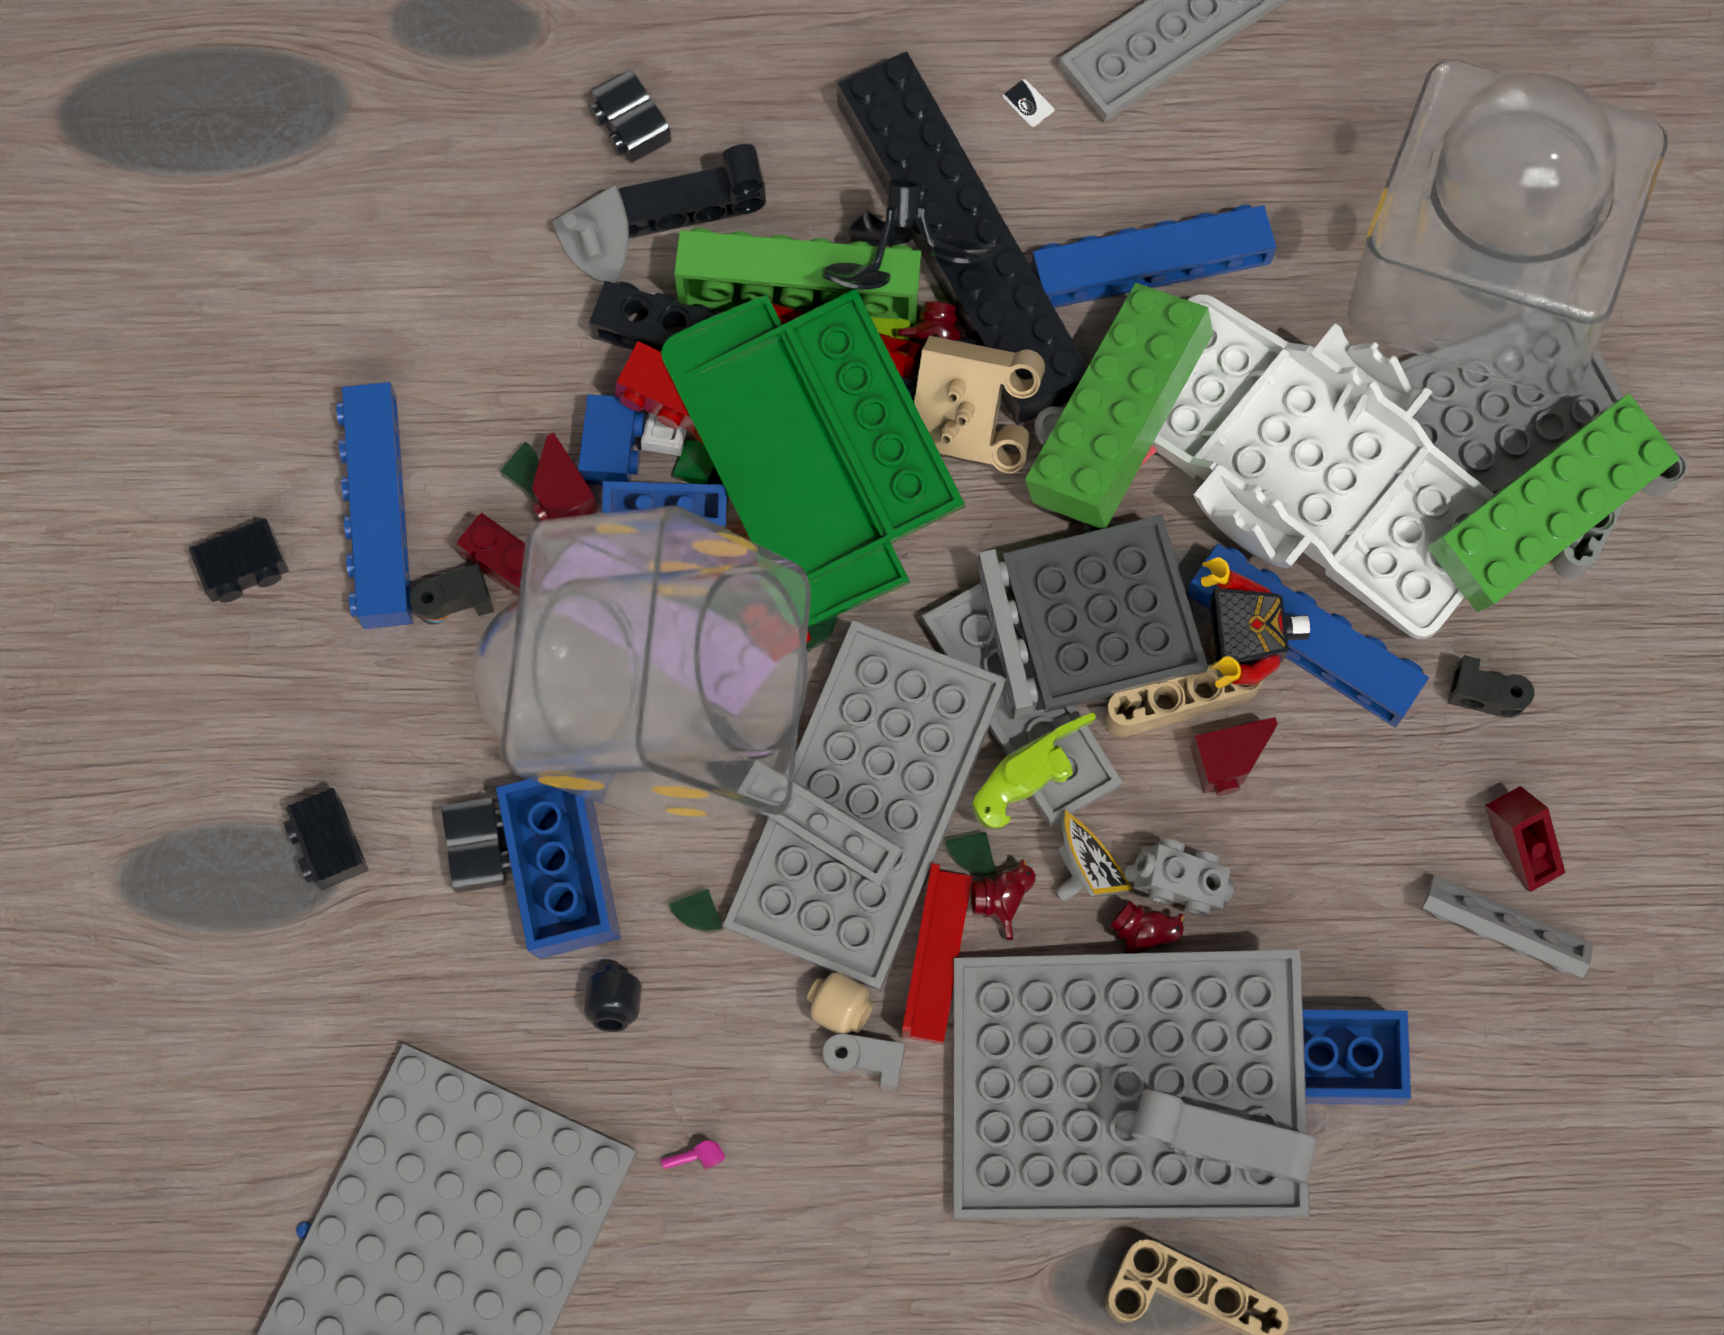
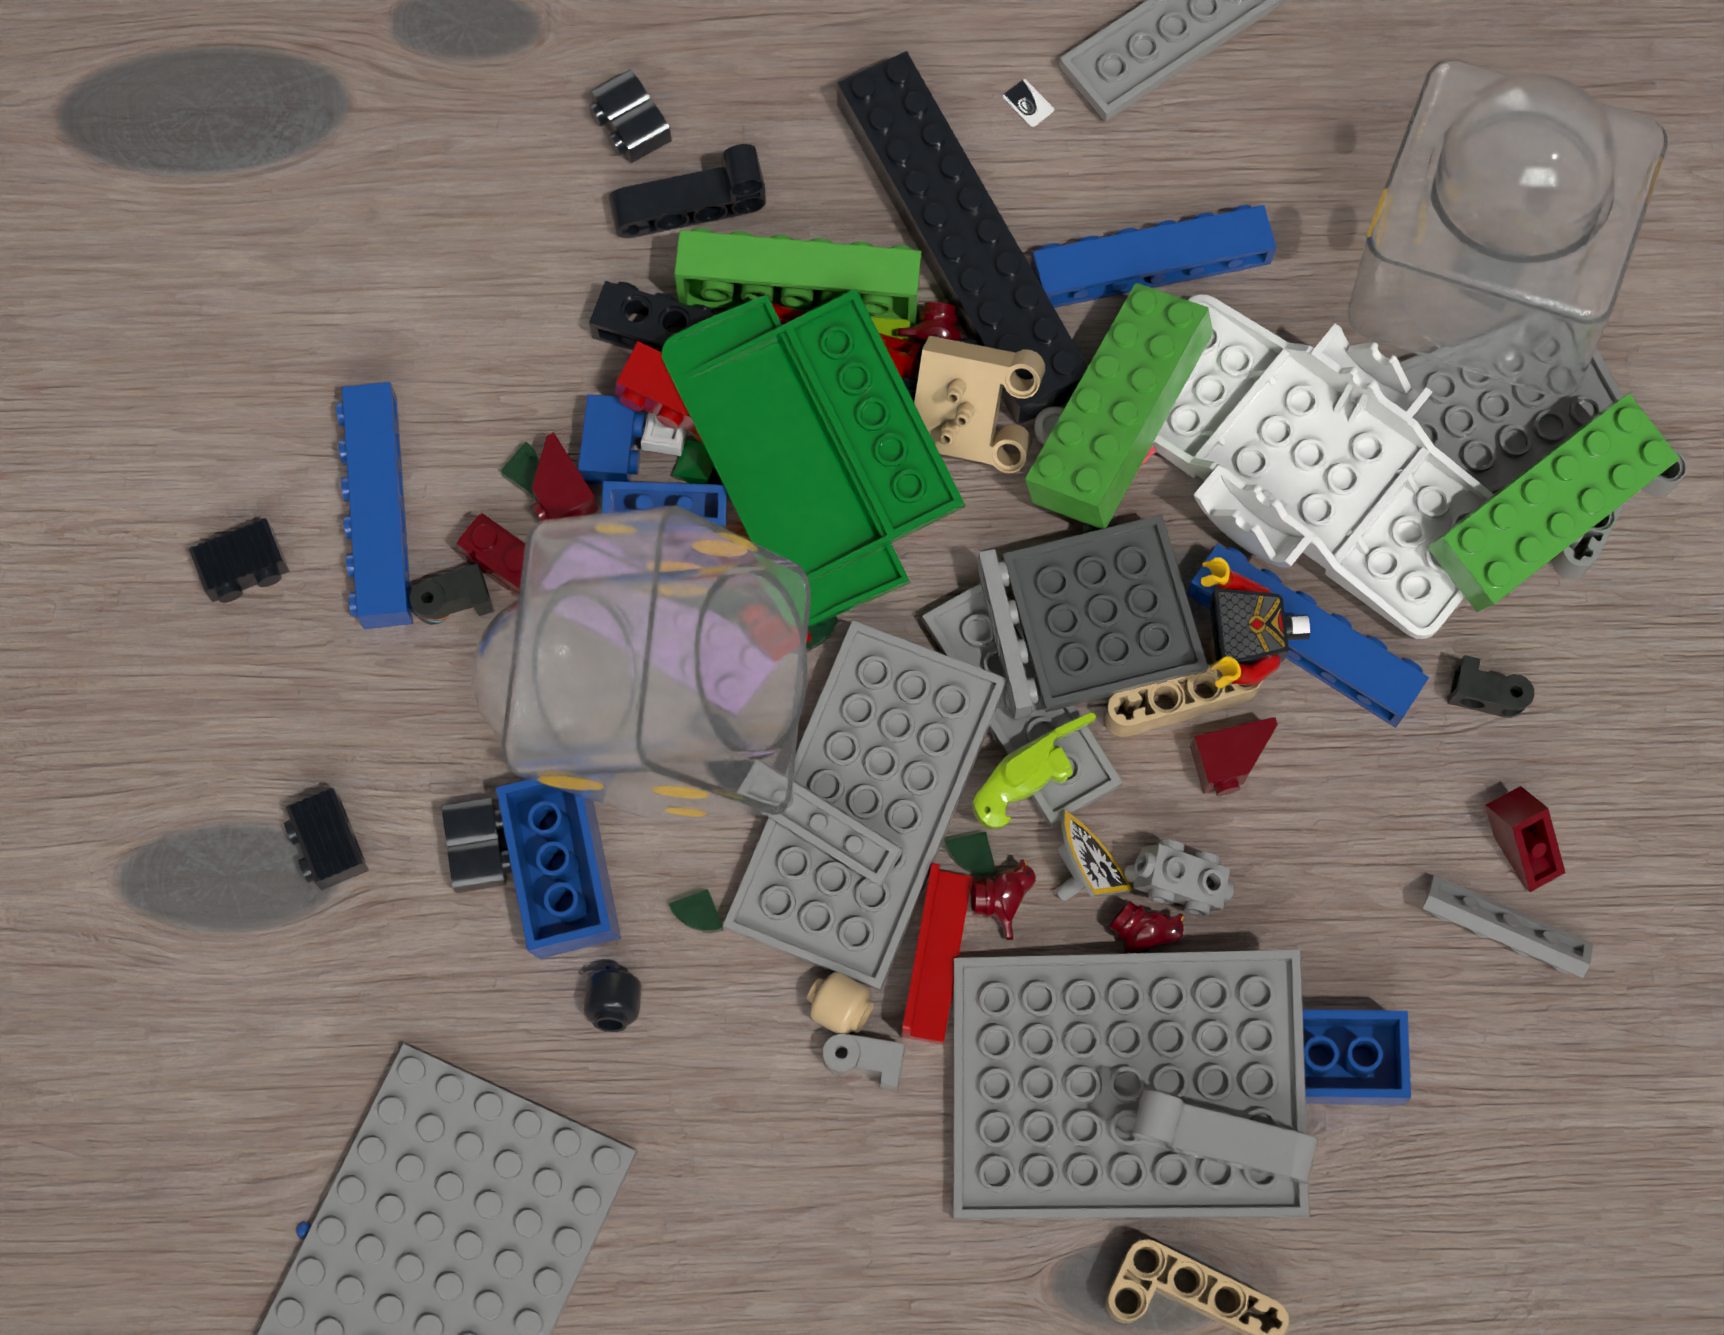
(596, 235): light grey shield -> none
(707, 1152): dark pink hand -> none
(901, 211): black plant -> none

